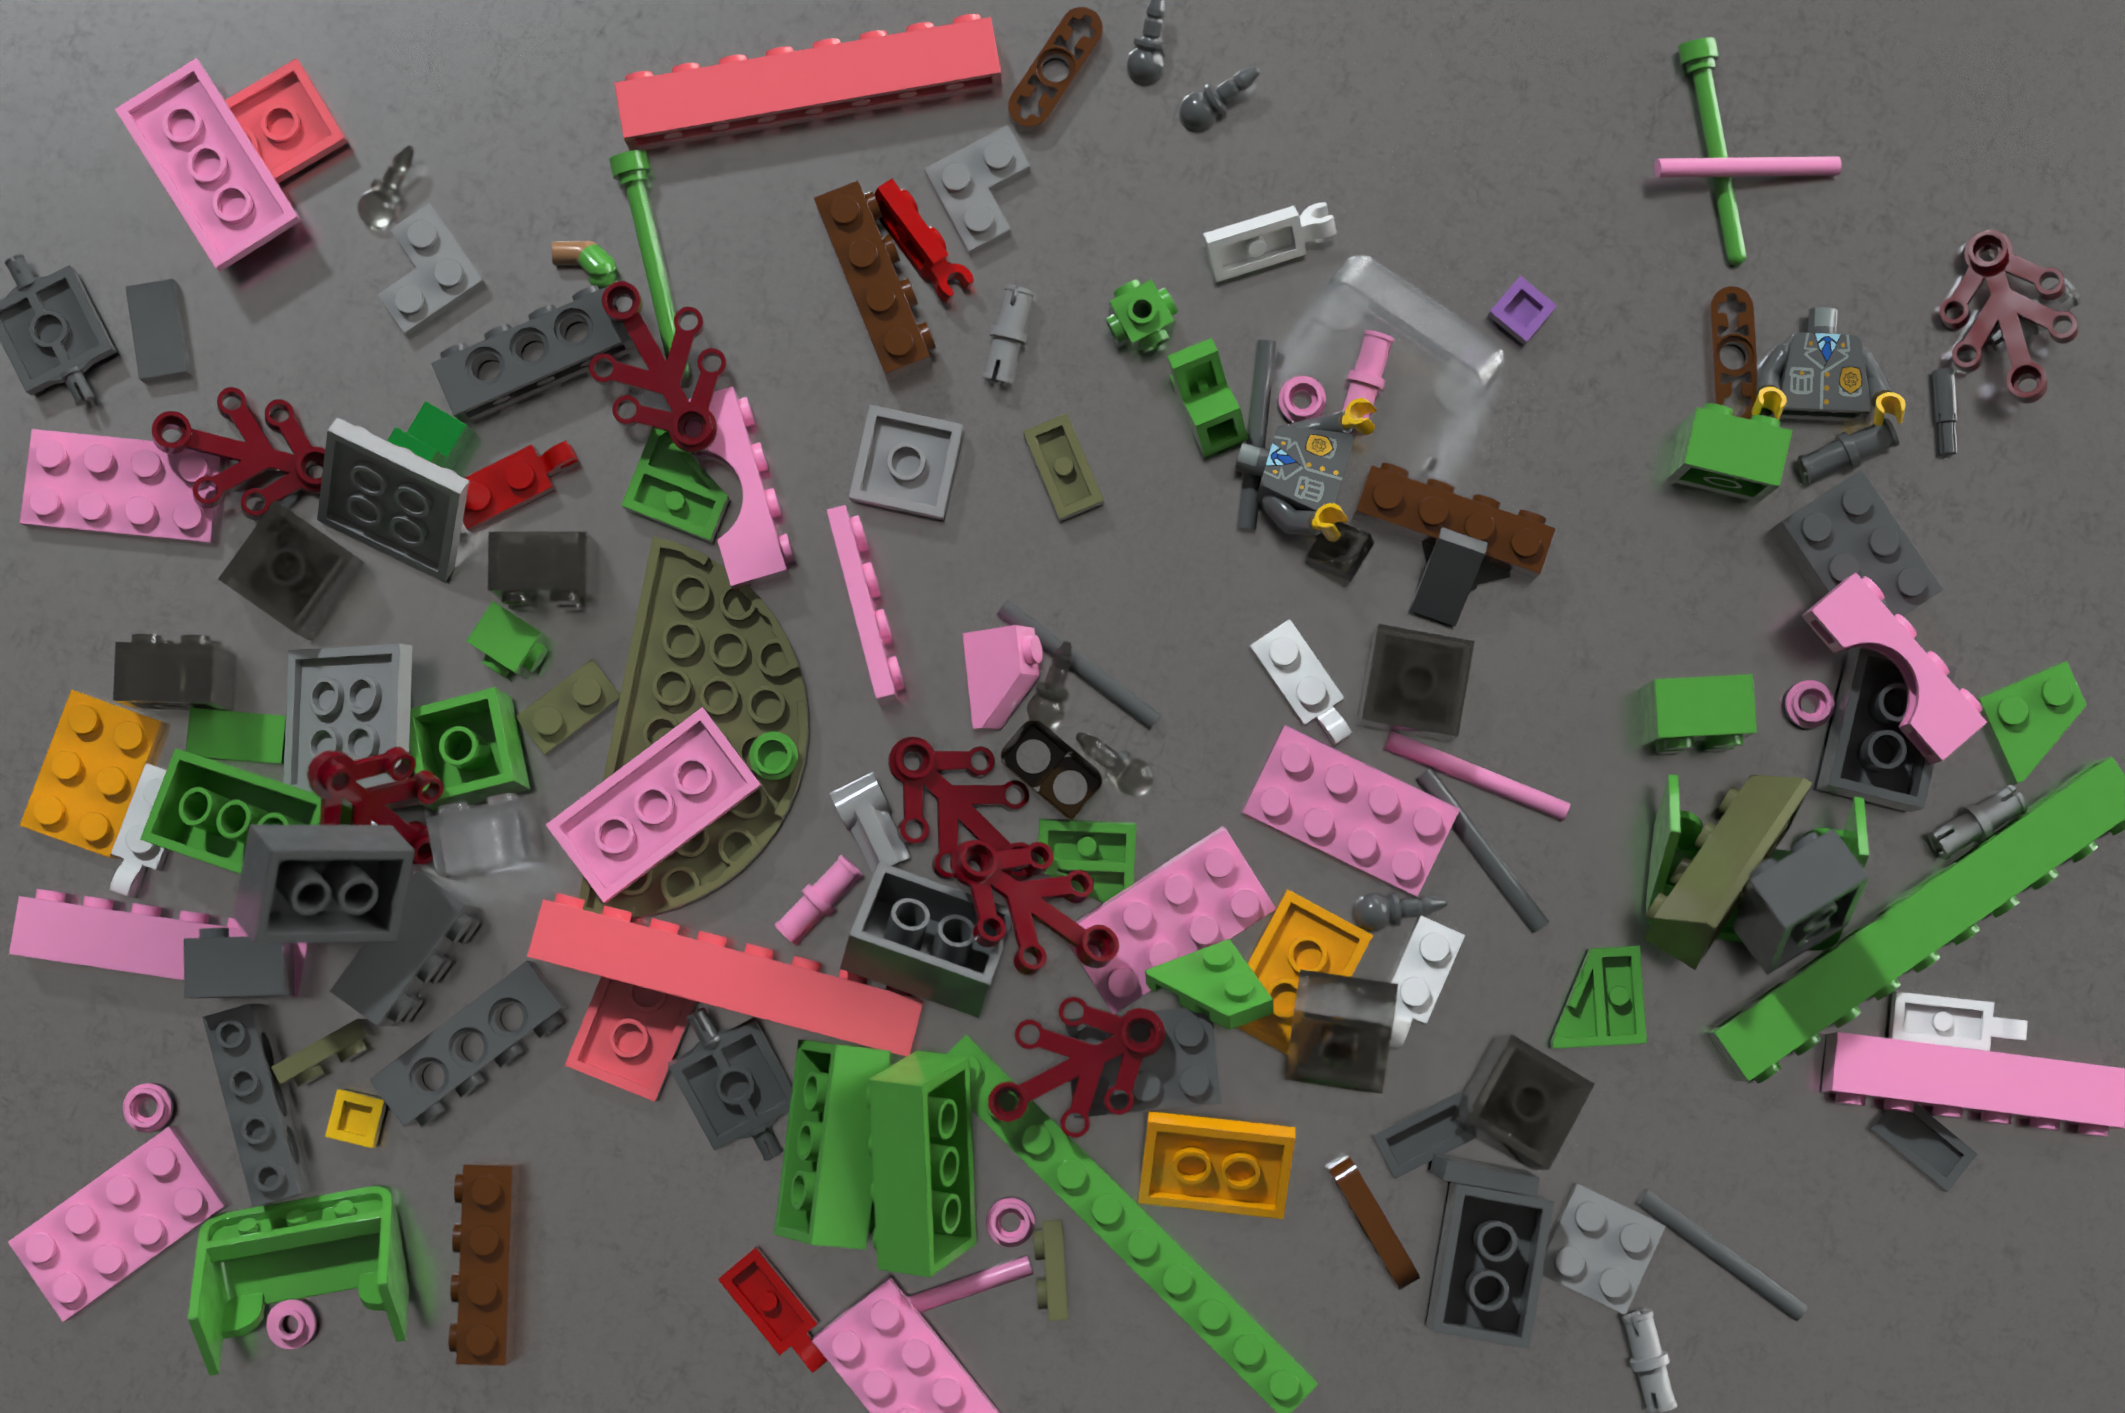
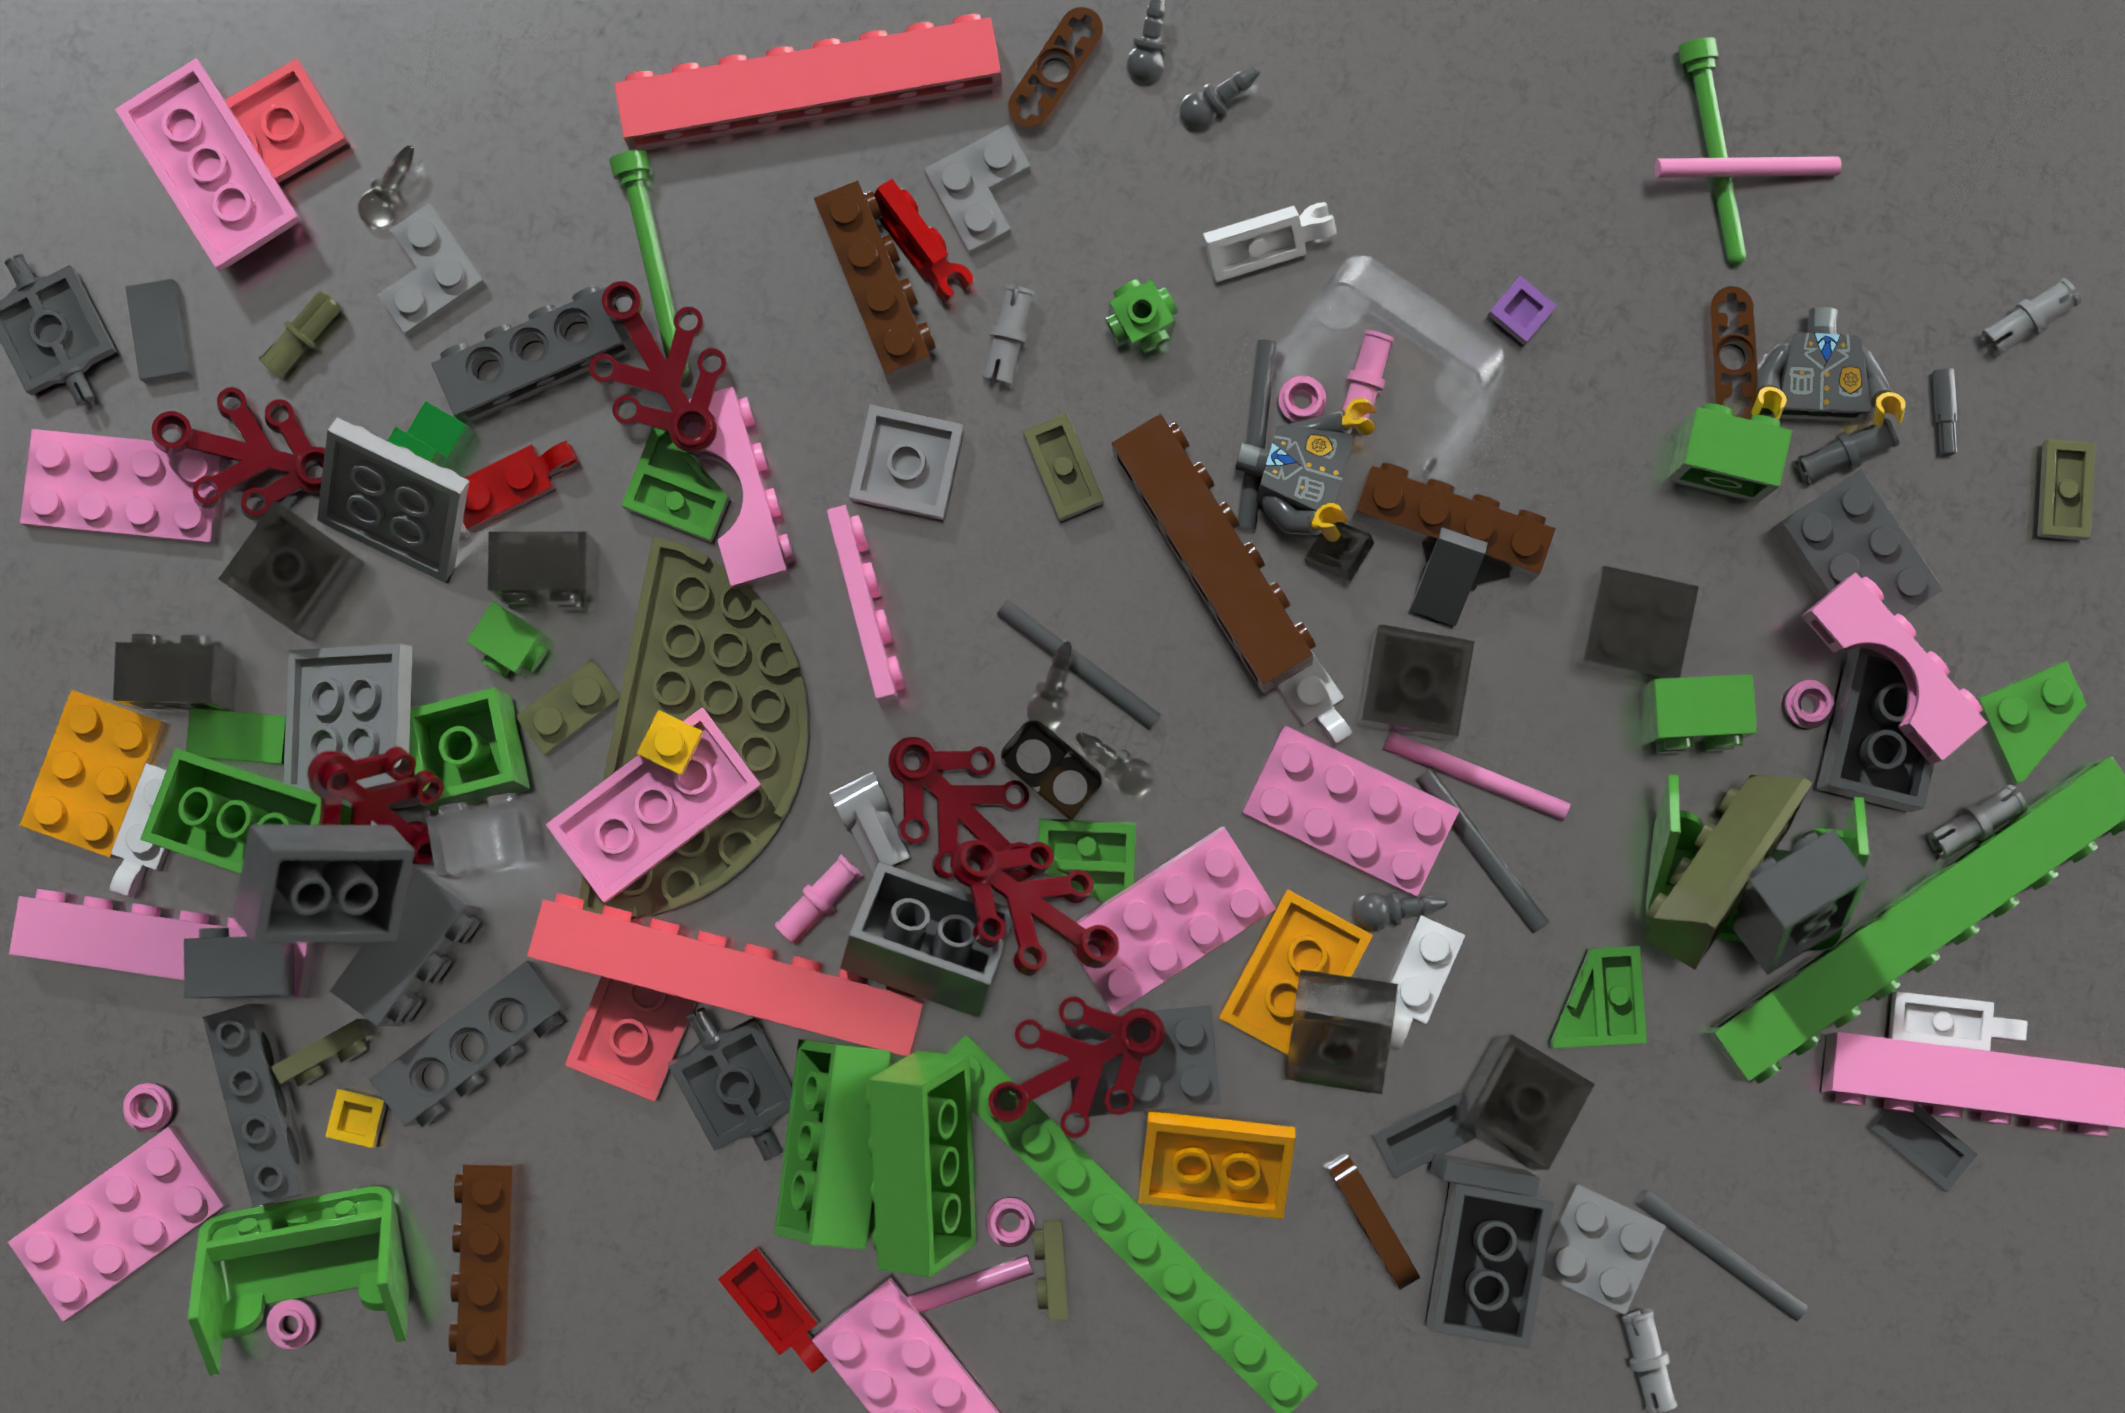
(300, 333): none -> olive axle
(589, 256): arm -> none
(670, 742): none -> yellow plate
(773, 755): bright green plate -> none
(1000, 672): bright pink slope -> none
(1206, 397): bright green brick -> none
(1213, 553): none -> reddish brown brick
(1214, 984): bright green wing -> none
(1636, 625): none -> clear smoke brick
(2005, 307): plant -> none
(2066, 489): none -> olive plate

